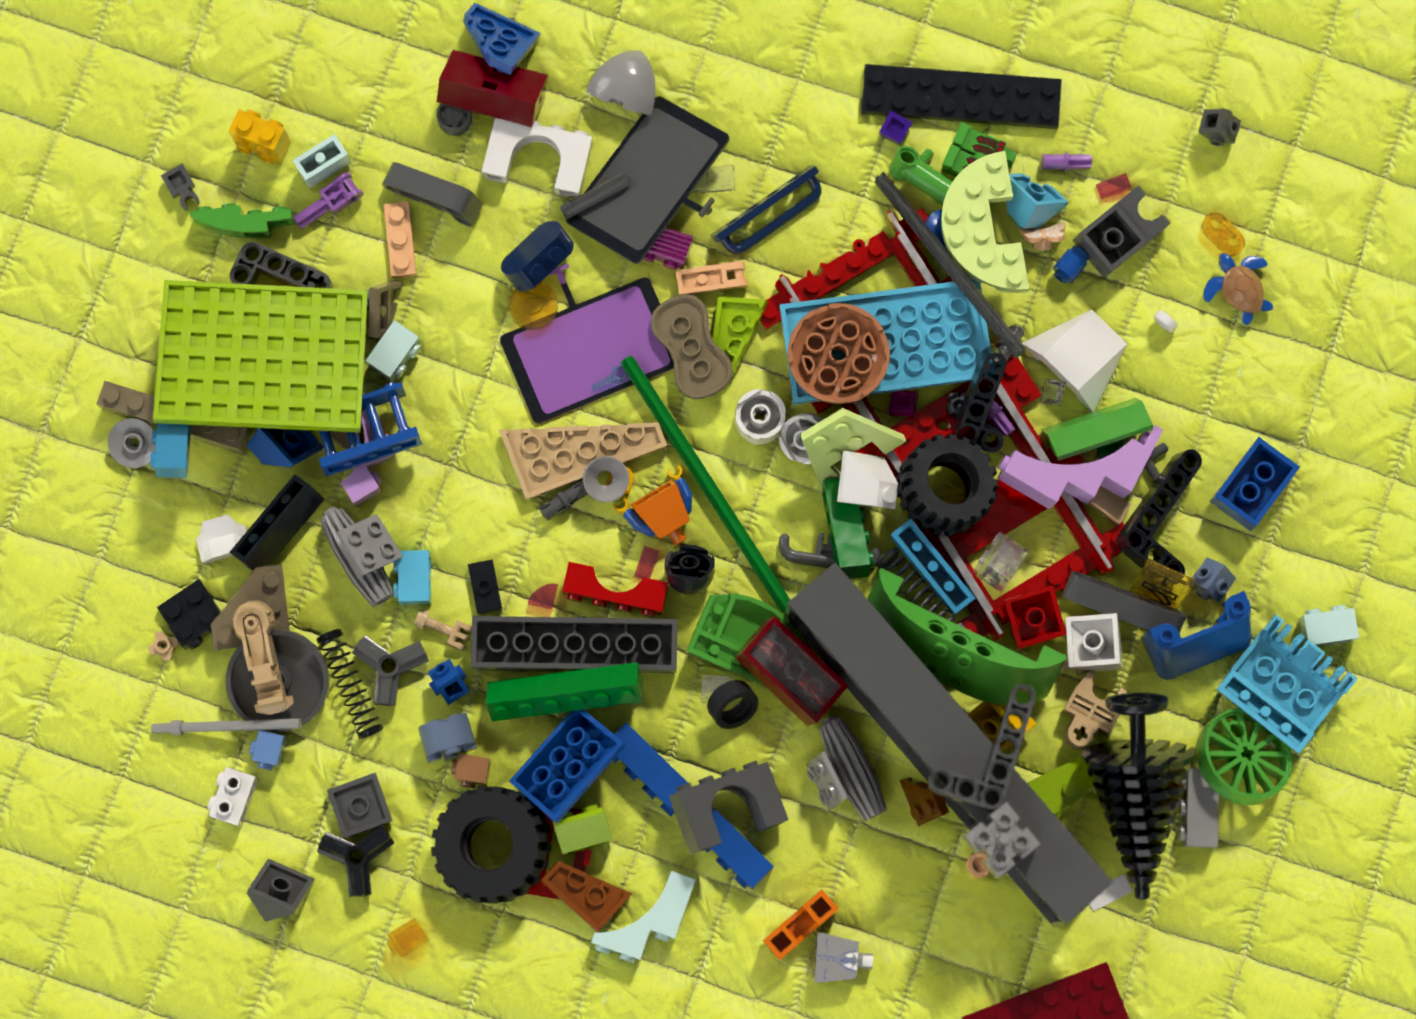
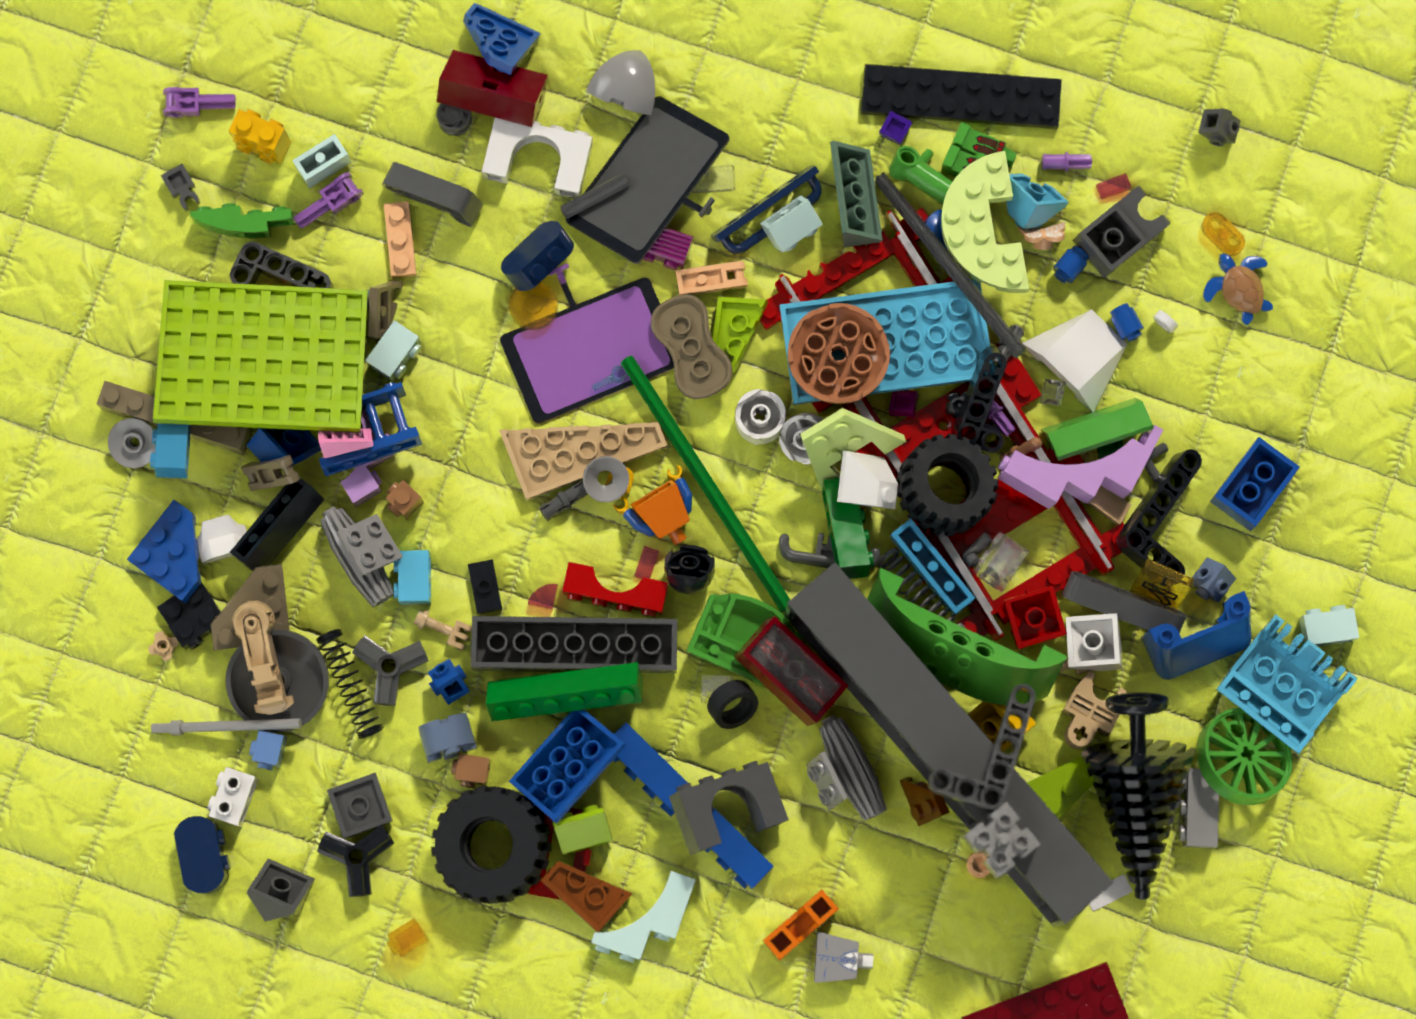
(171, 552): none -> blue plate
(189, 101): none -> medium lavender connector
(201, 854): none -> dark blue brick
(268, 473): none -> dark tan plate
(338, 443): none -> bright pink slope
(403, 499): none -> medium nougat brick
(791, 224): none -> light aqua brick
(856, 194): none -> sand green slope
(970, 555): none -> dark grey arm
(1026, 448): none -> medium nougat piece
(1126, 322): none -> blue brick

